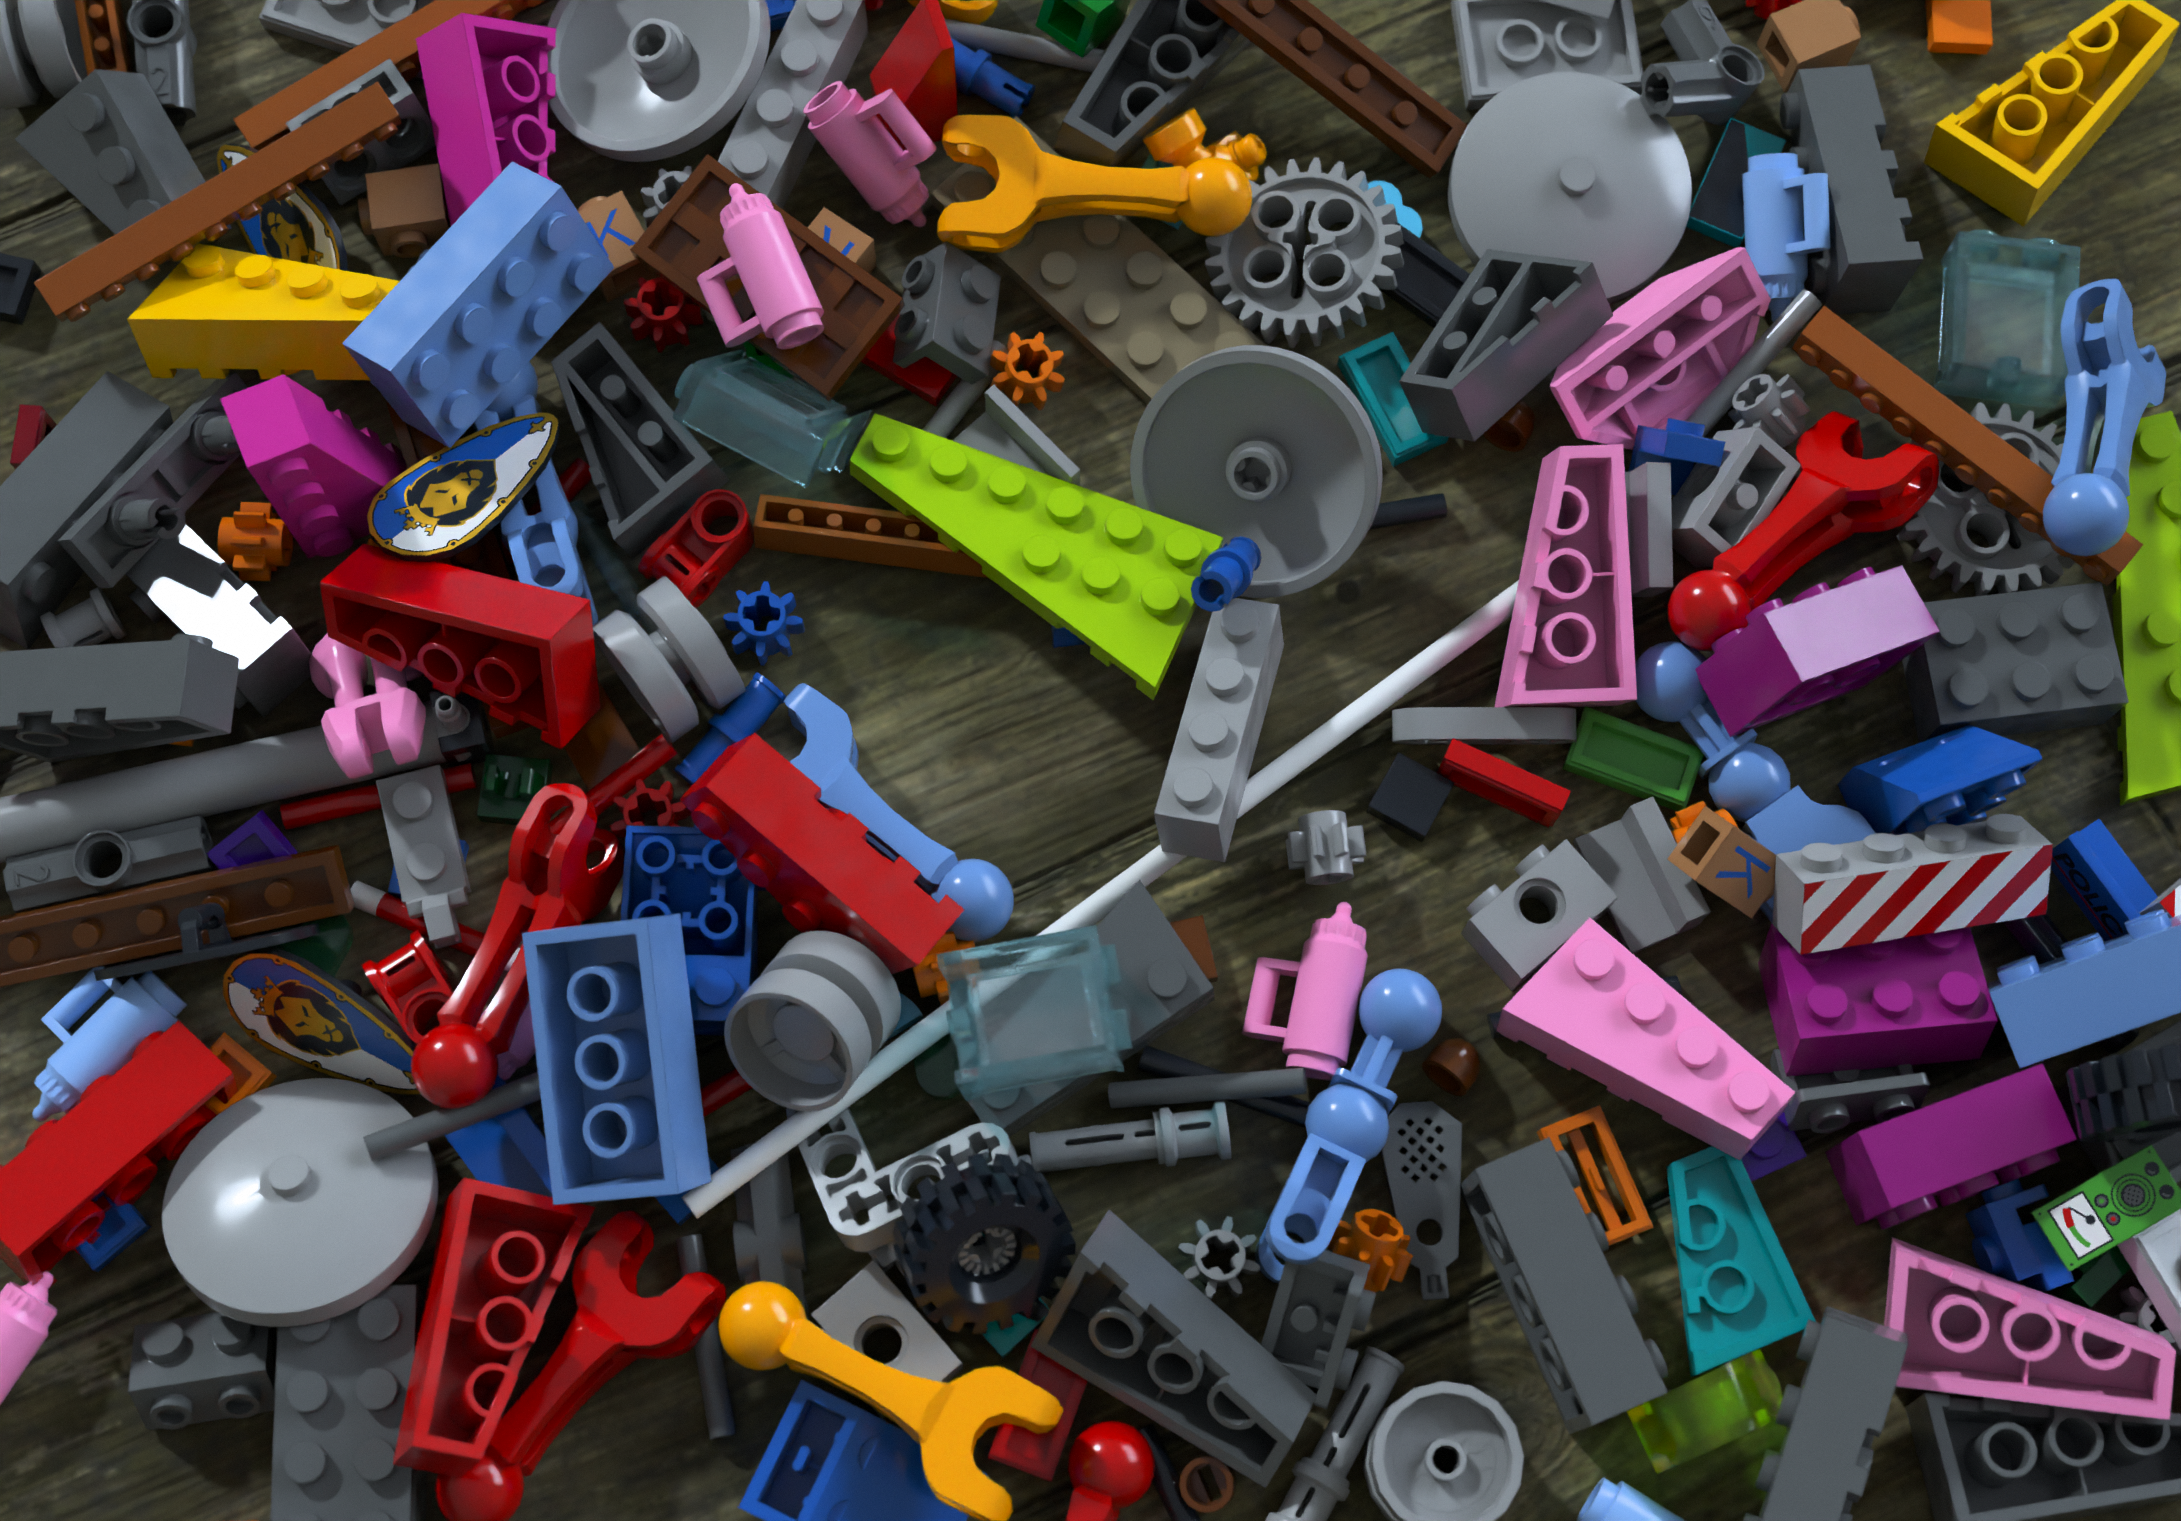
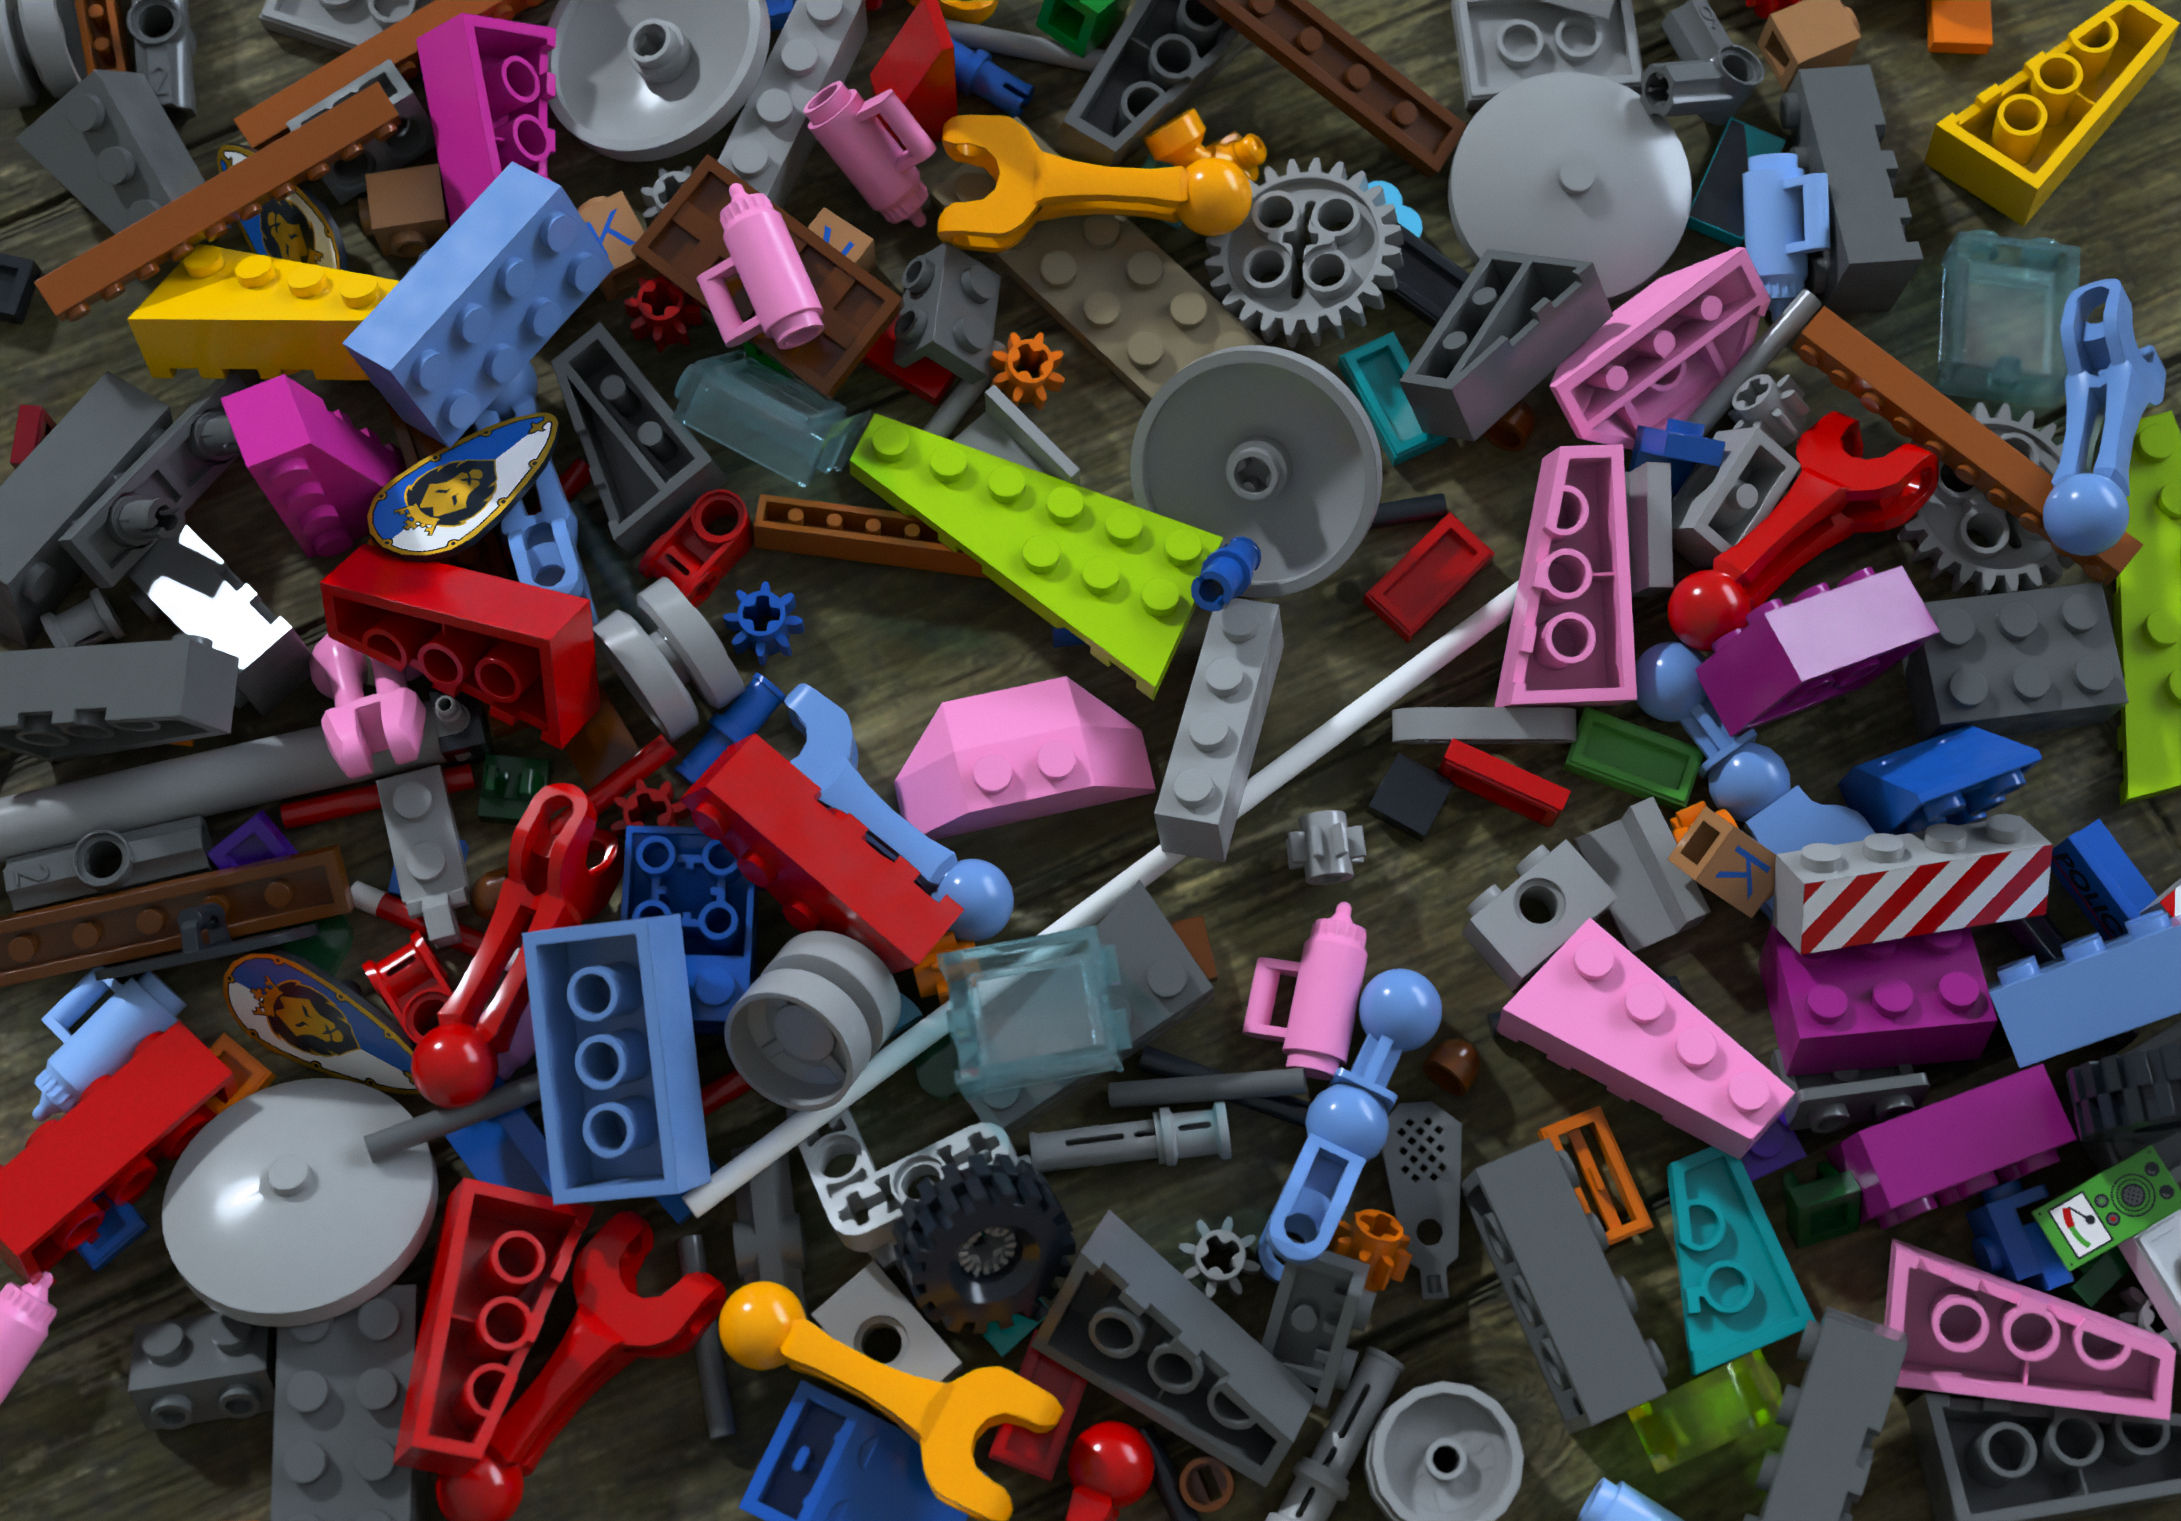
(255, 541): orange gear -> none
(486, 892): none -> reddish brown hinge
(1020, 759): none -> bright pink wedge
(1428, 577): none -> red tile
(1821, 1207): none -> dark green tile

